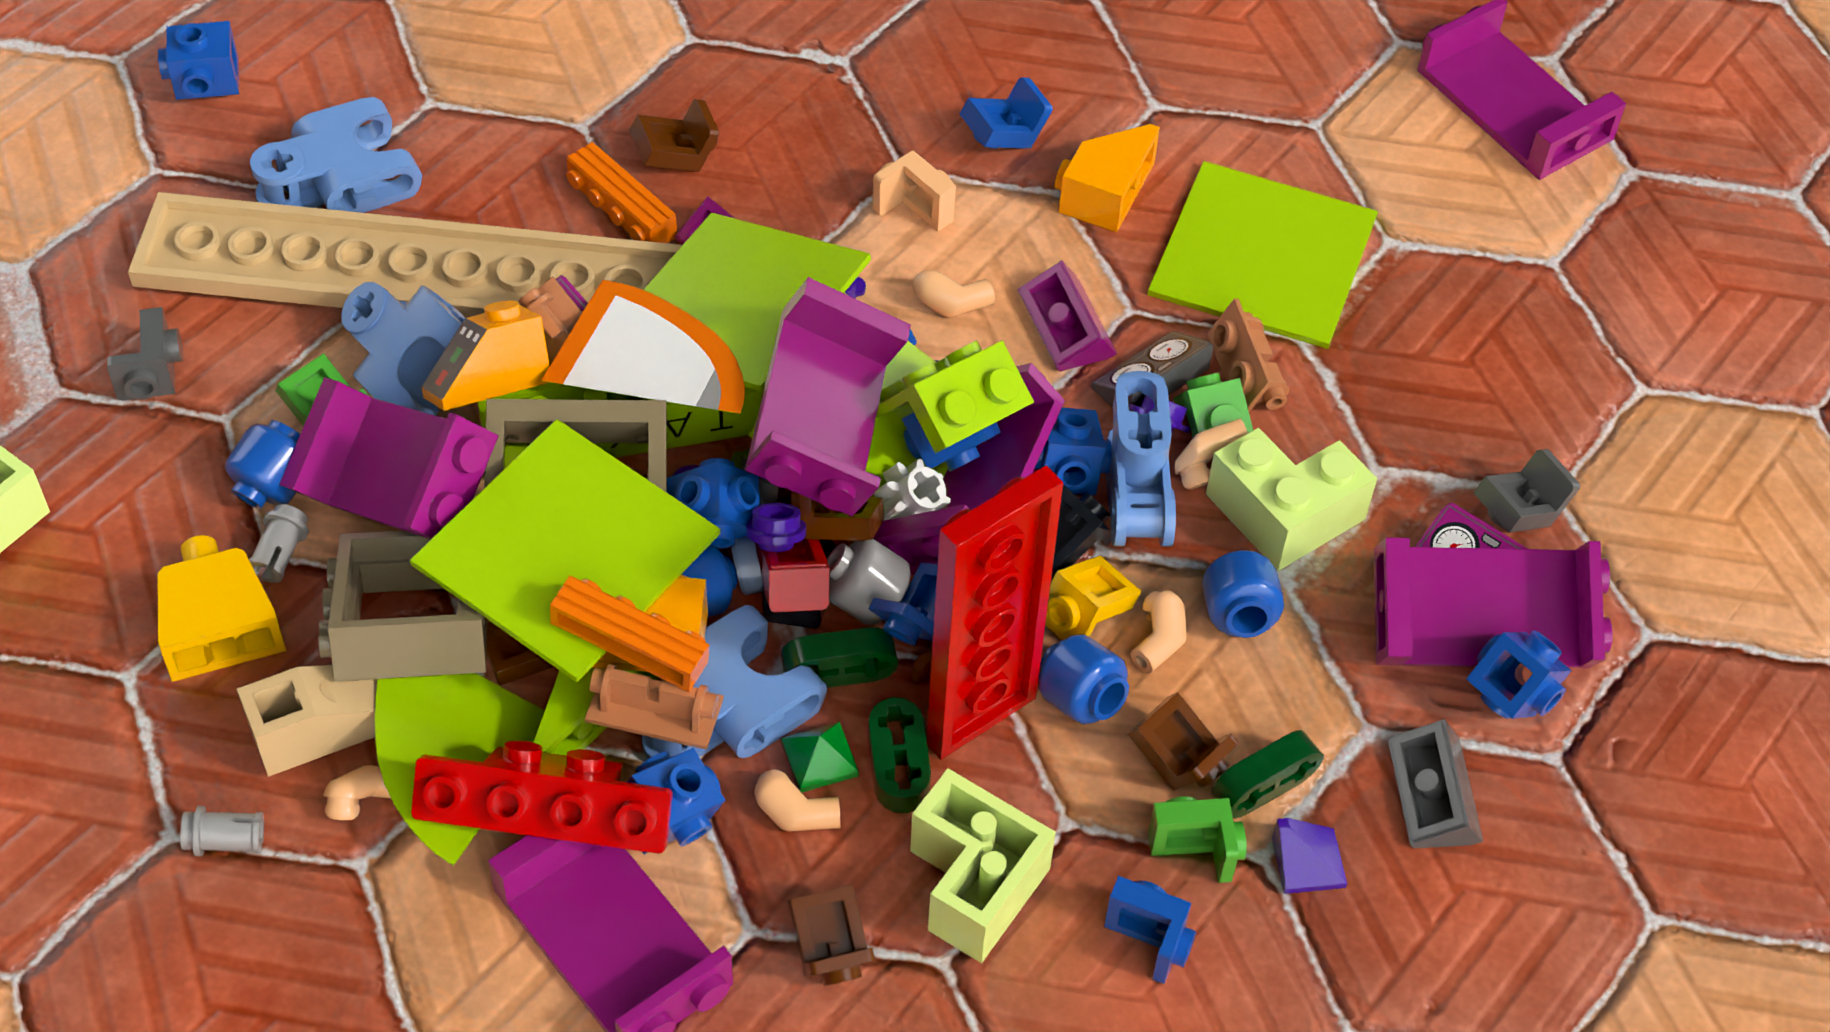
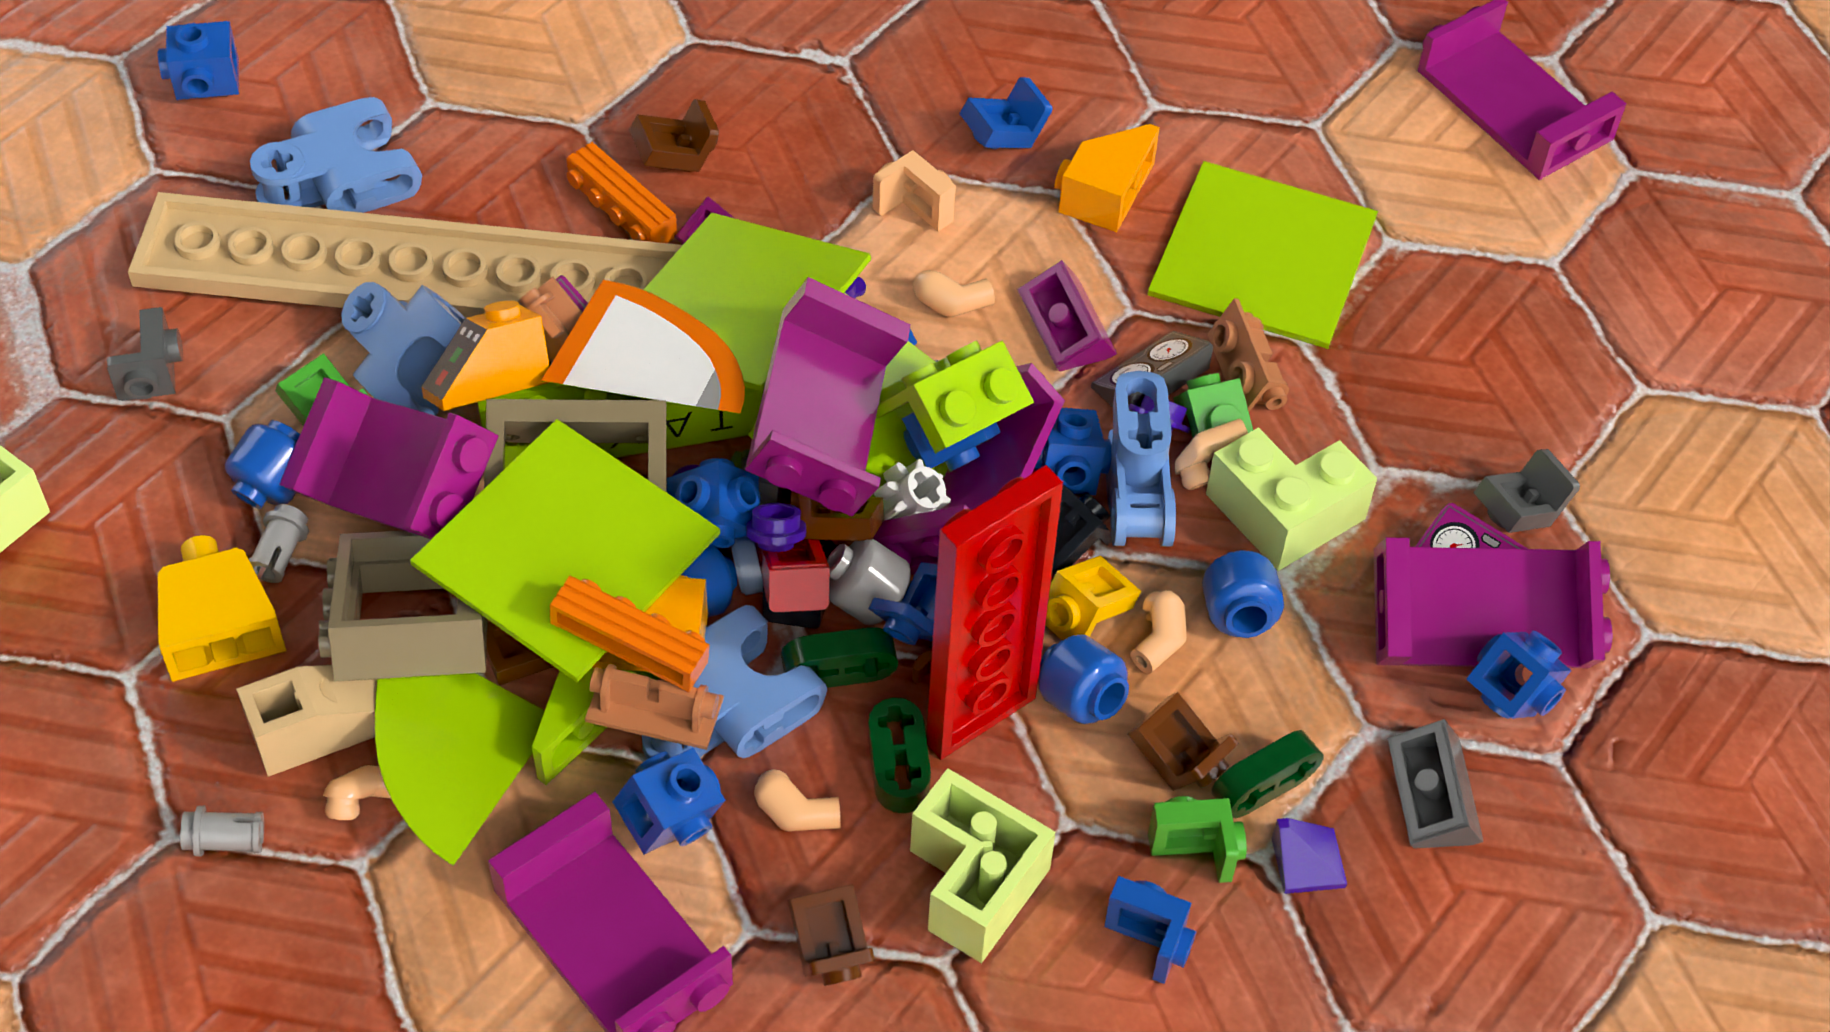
(543, 796): red bracket -> none
(820, 757): green slope -> none

